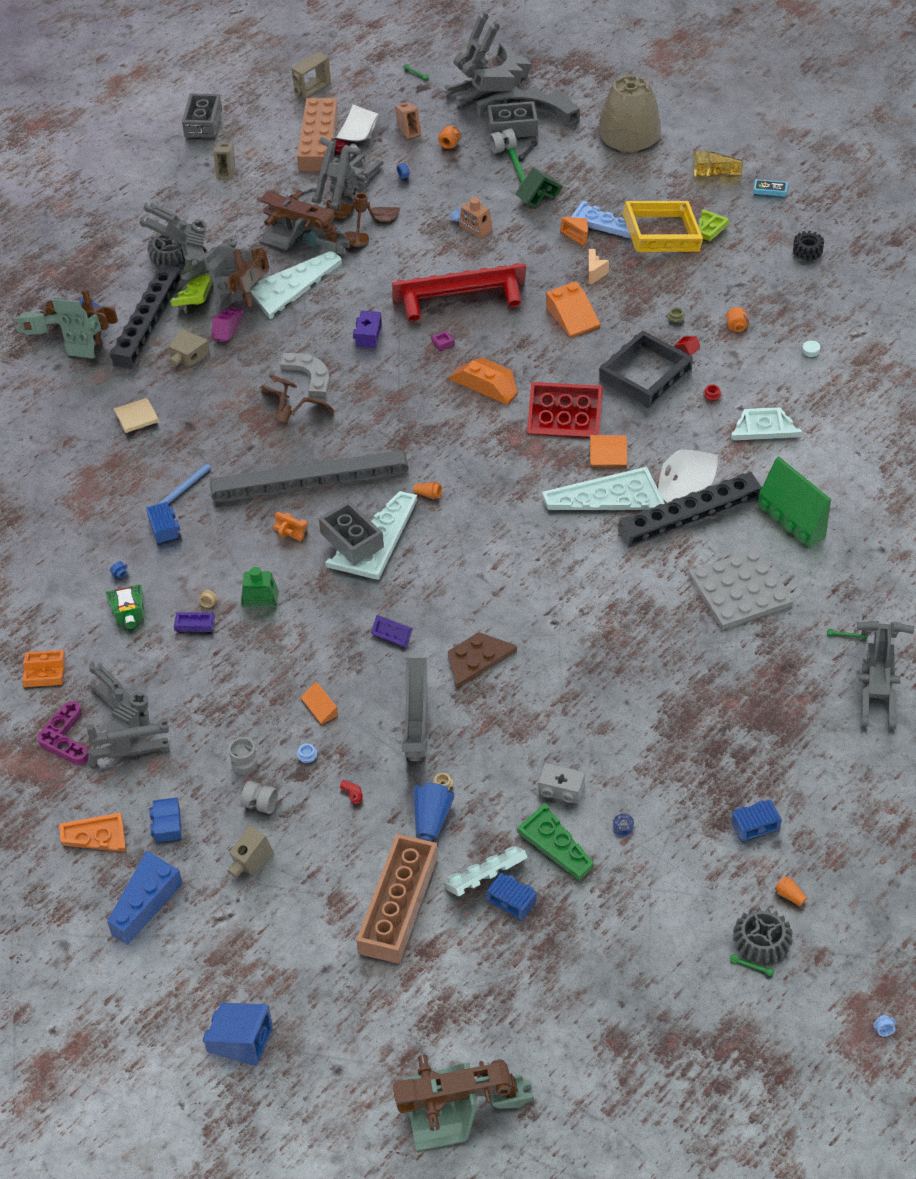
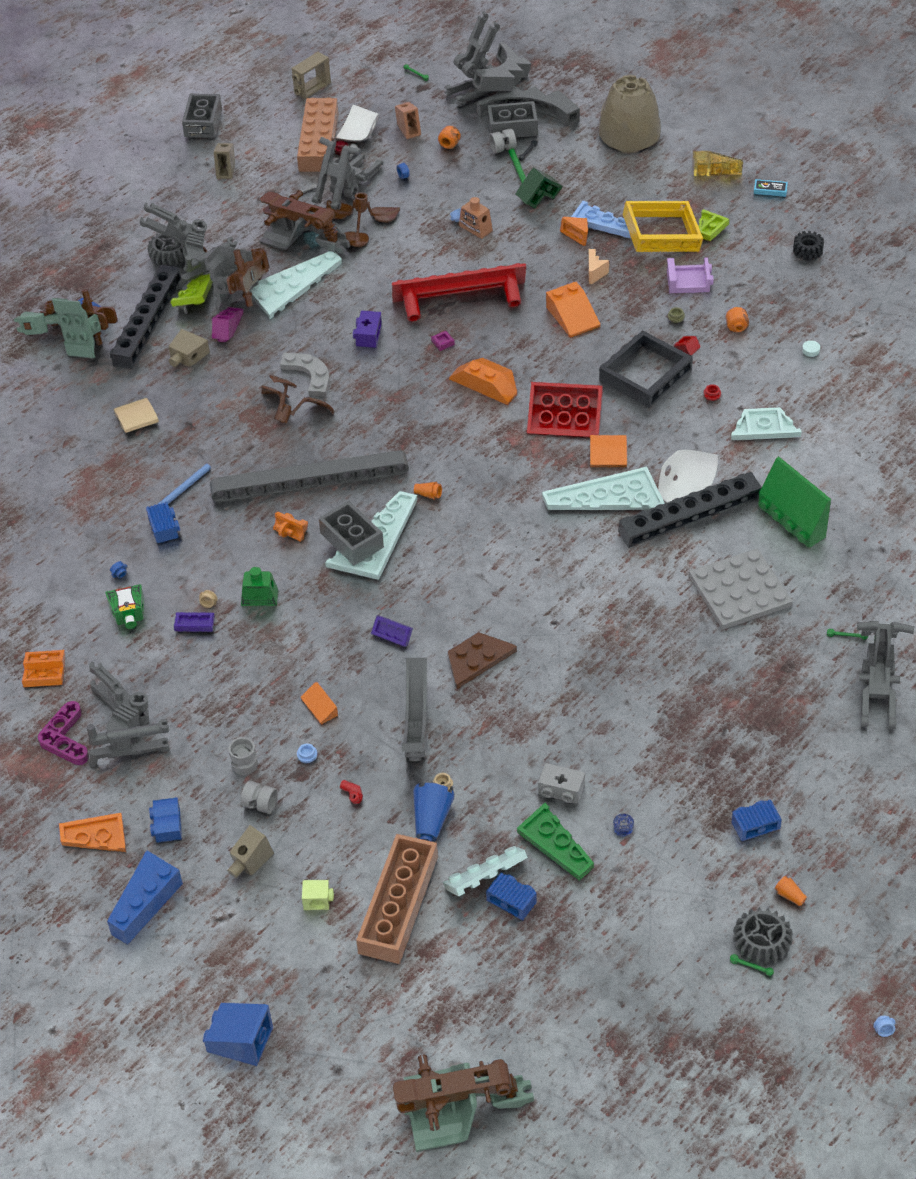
(316, 894): none -> yellowish green brick
(689, 277): none -> lavender panel

